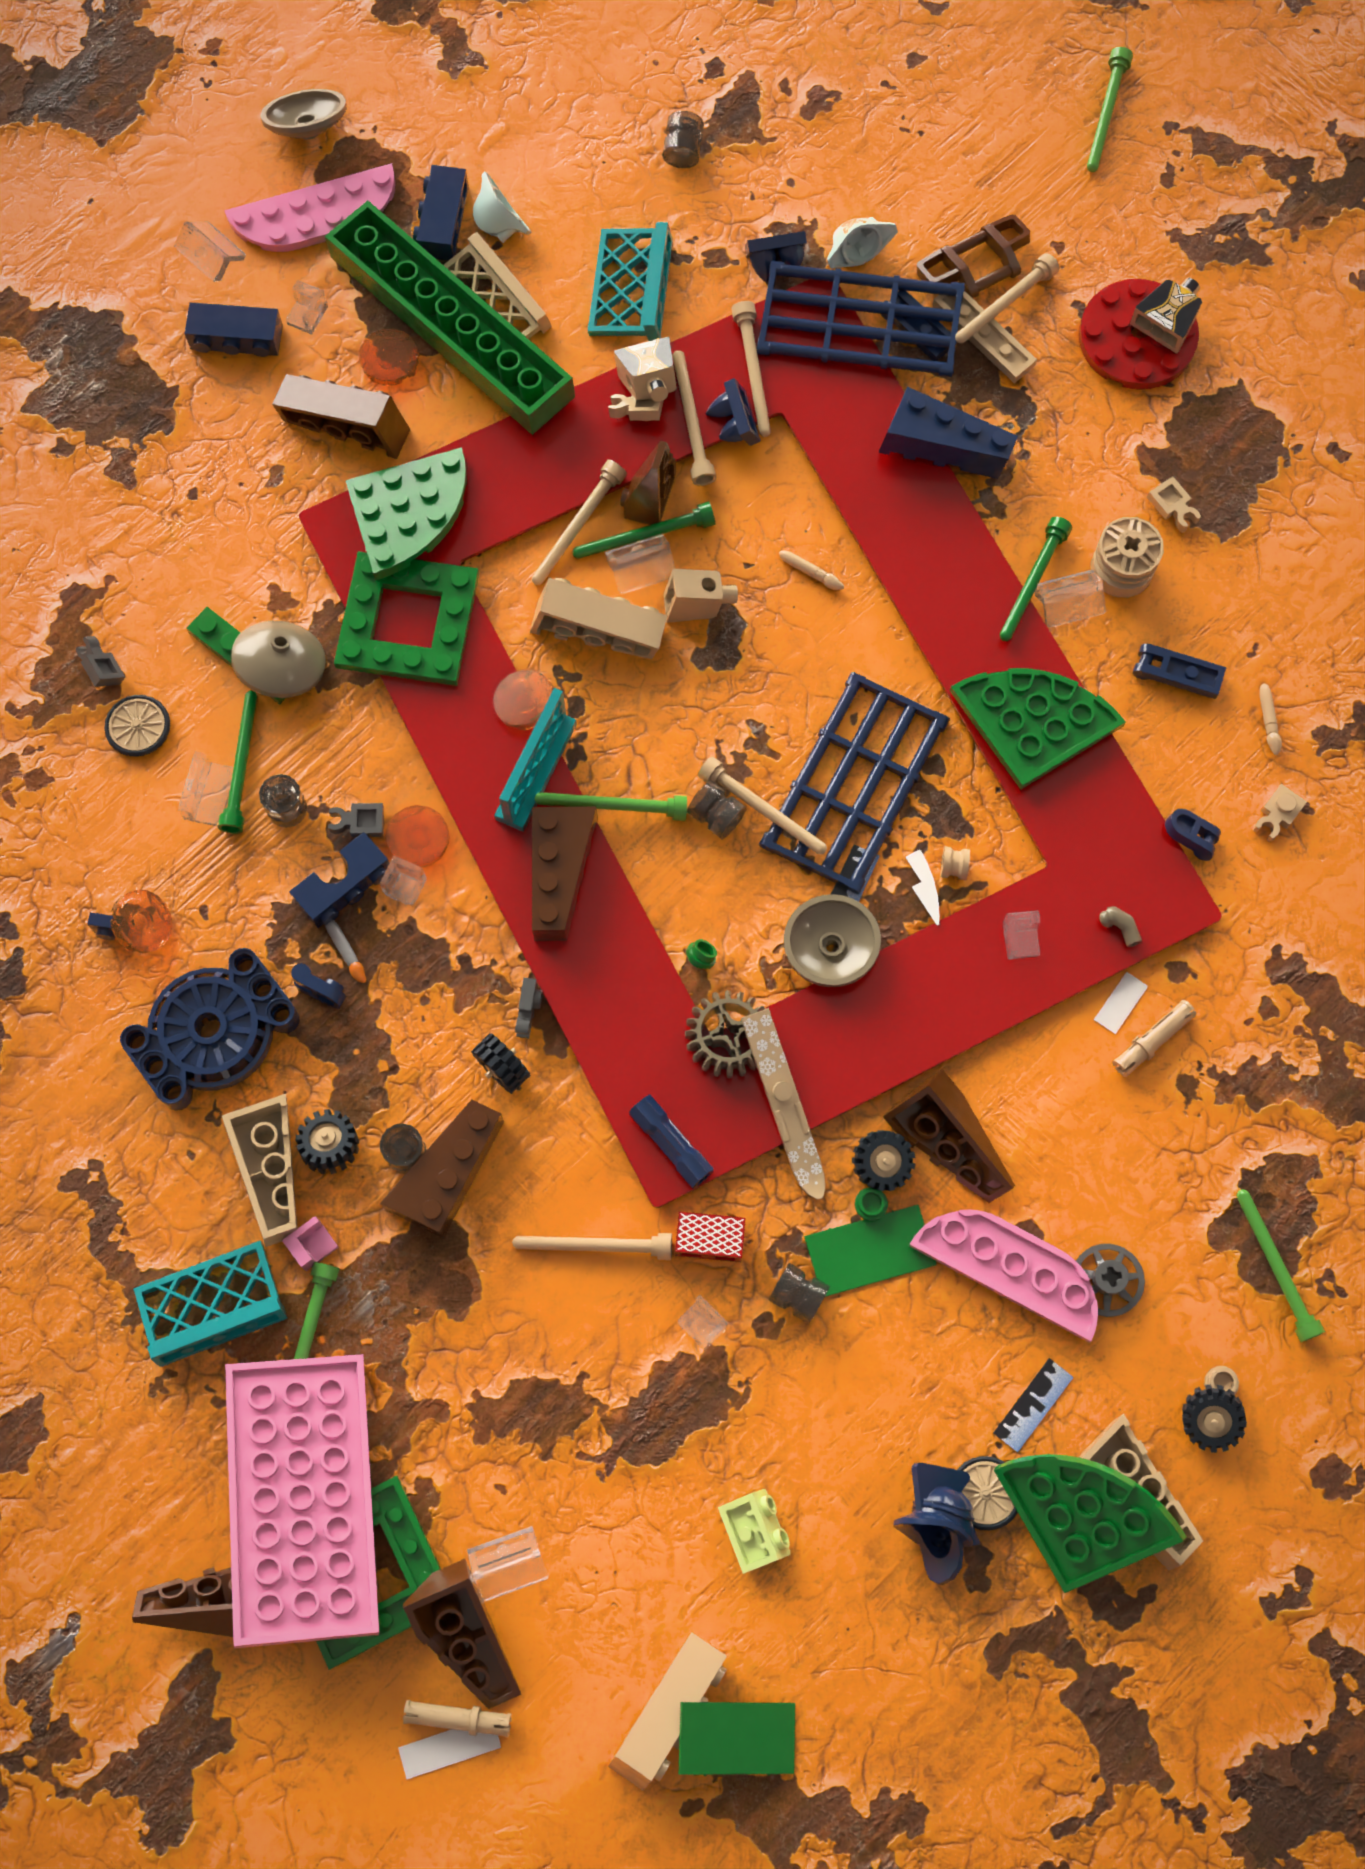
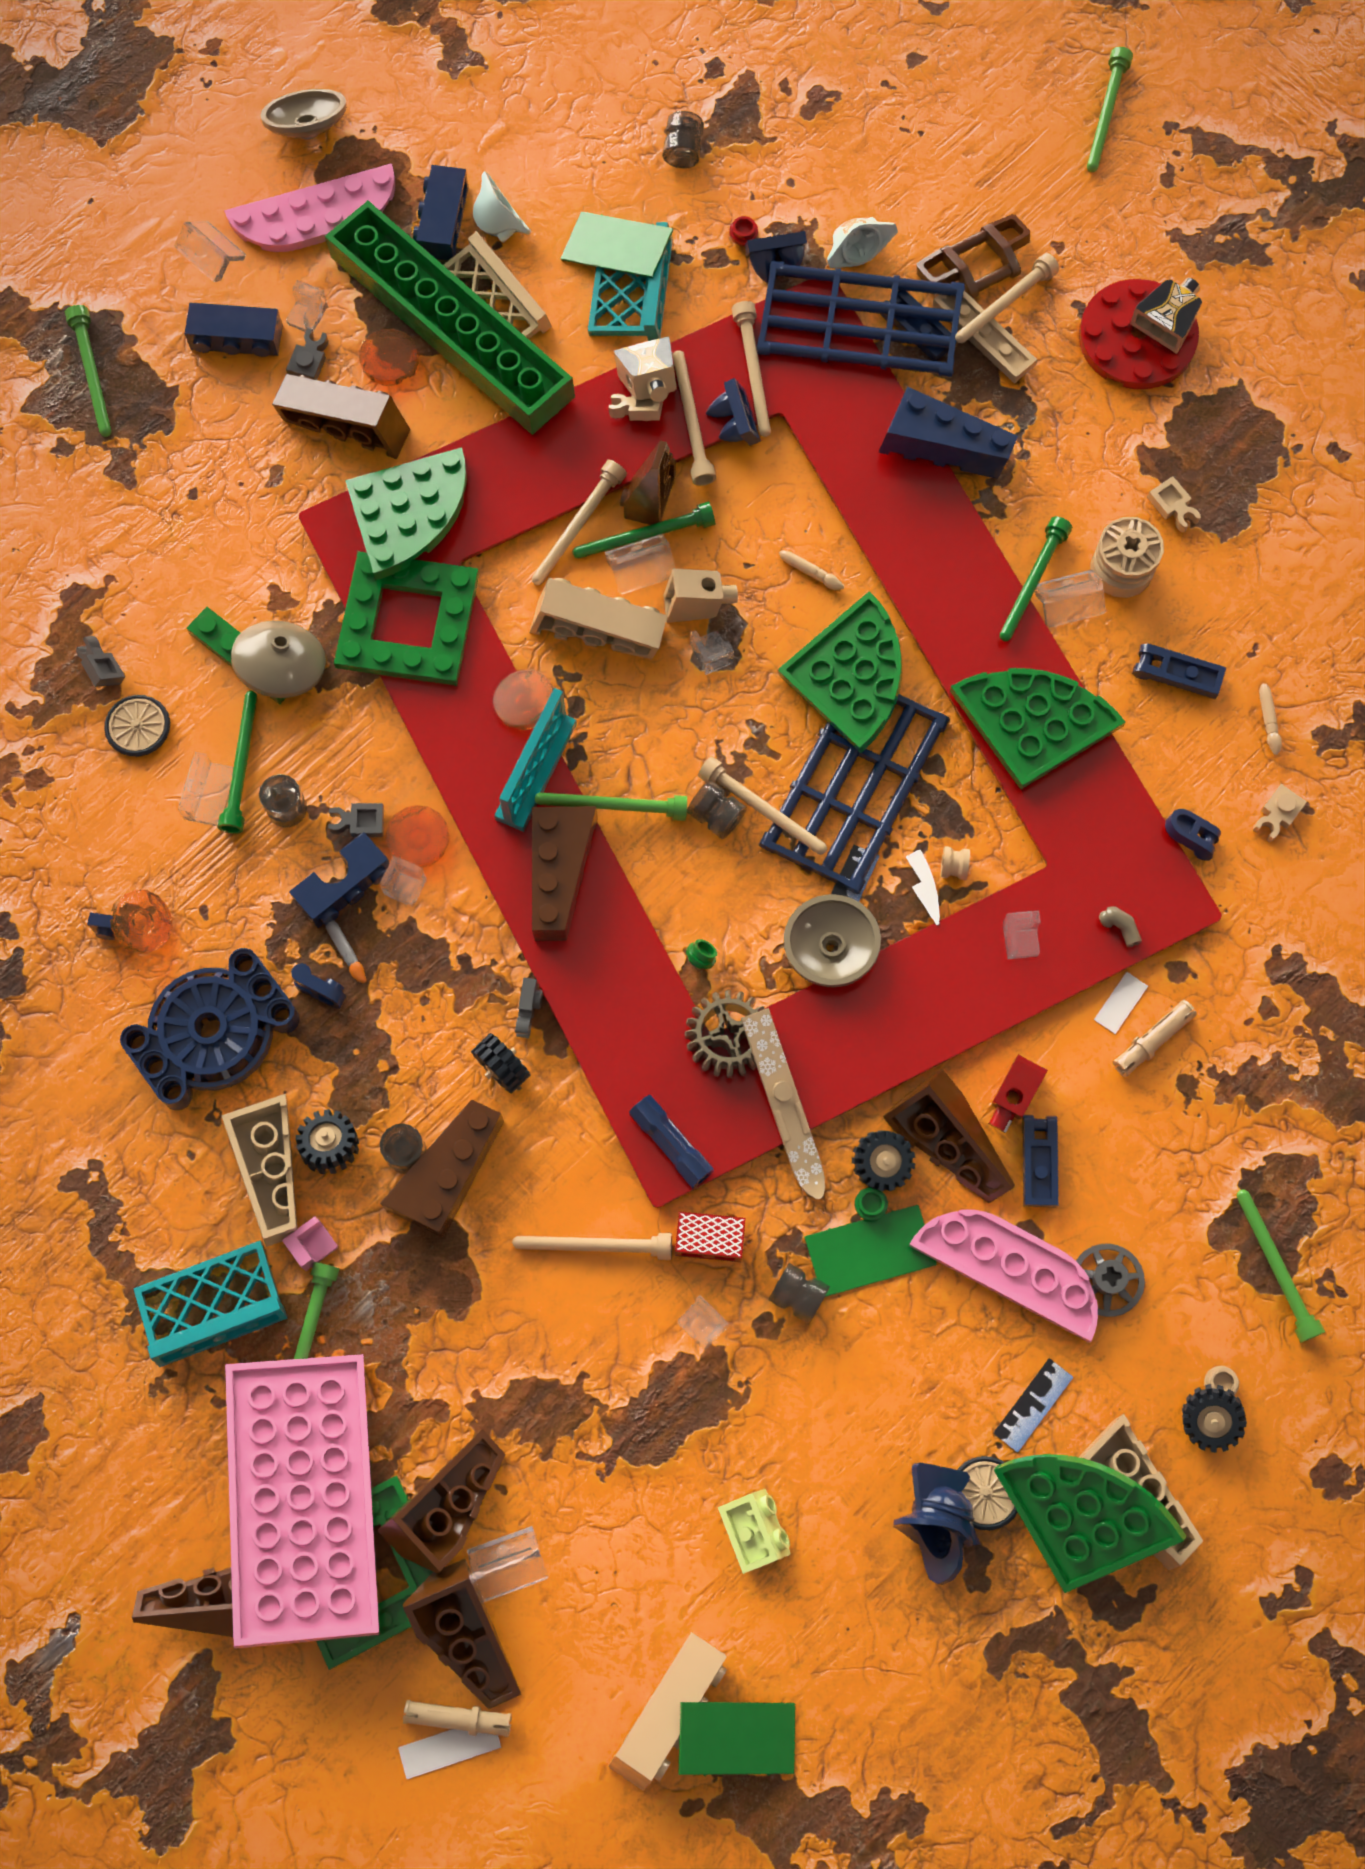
(79, 320): none -> bright green piece
(308, 359): none -> dark grey plate
(439, 1515): none -> reddish brown wedge
(617, 244): none -> window
(711, 651): none -> clear panel
(742, 230): none -> red plate
(851, 672): none -> green plate
(1022, 1078): none -> red torso
(1040, 1162): none -> dark blue plate

